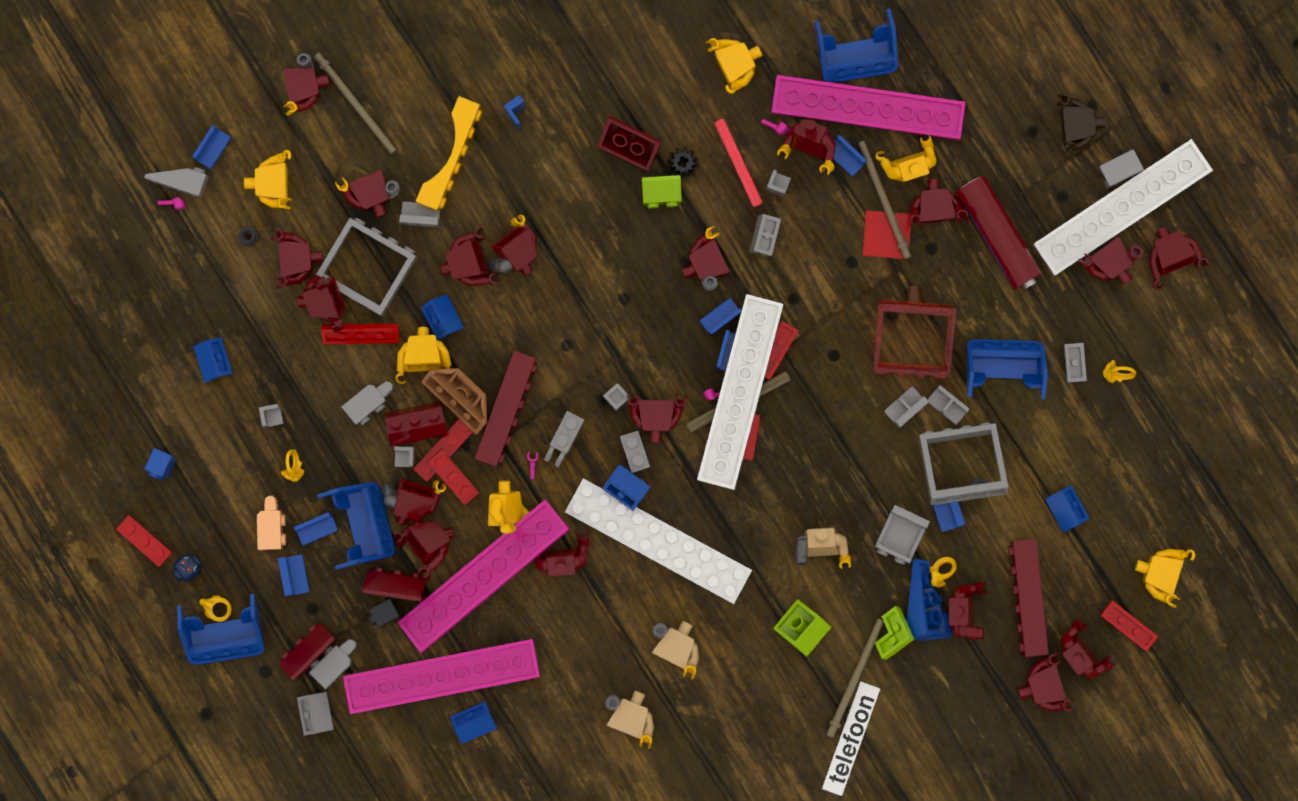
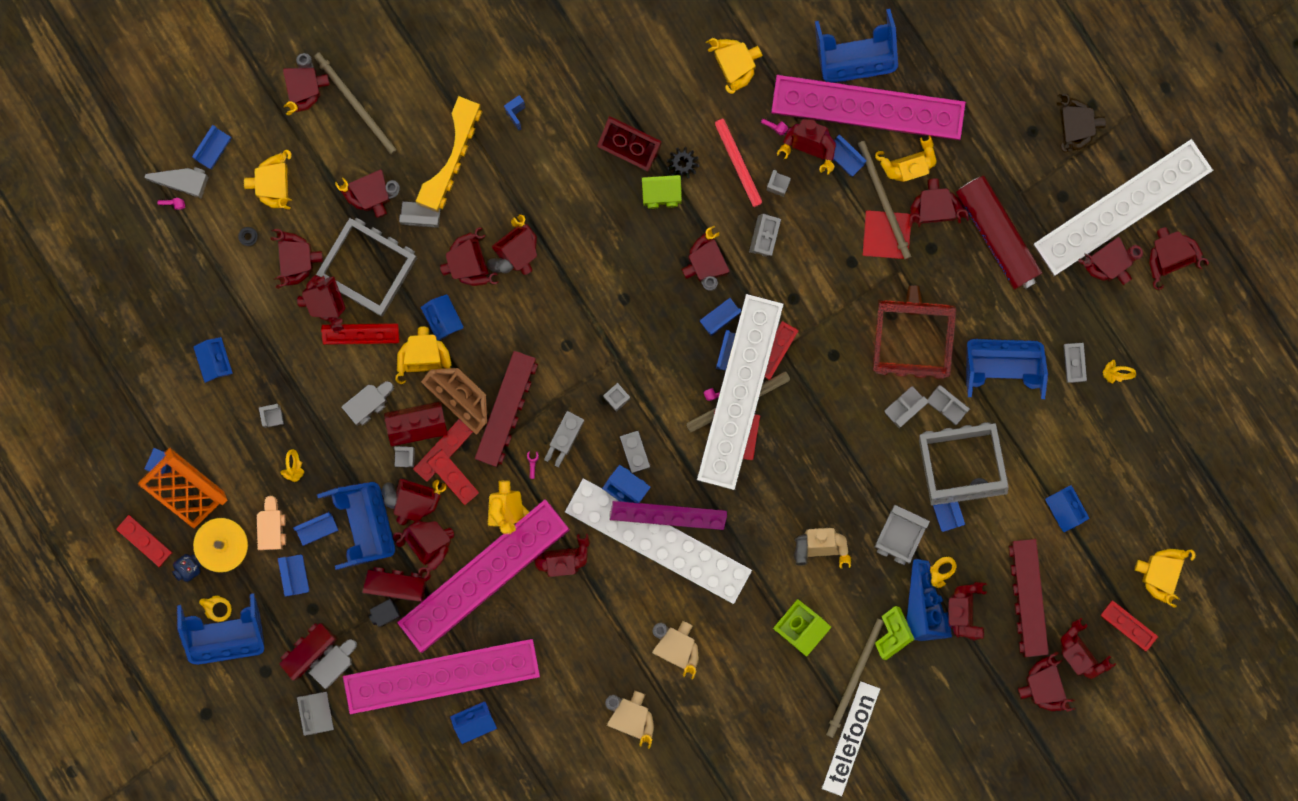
(195, 478): none -> orange fence
(220, 545): none -> yellow piece
(656, 415): dark red torso -> none
(668, 515): none -> magenta plate
(1121, 169): light grey panel -> none

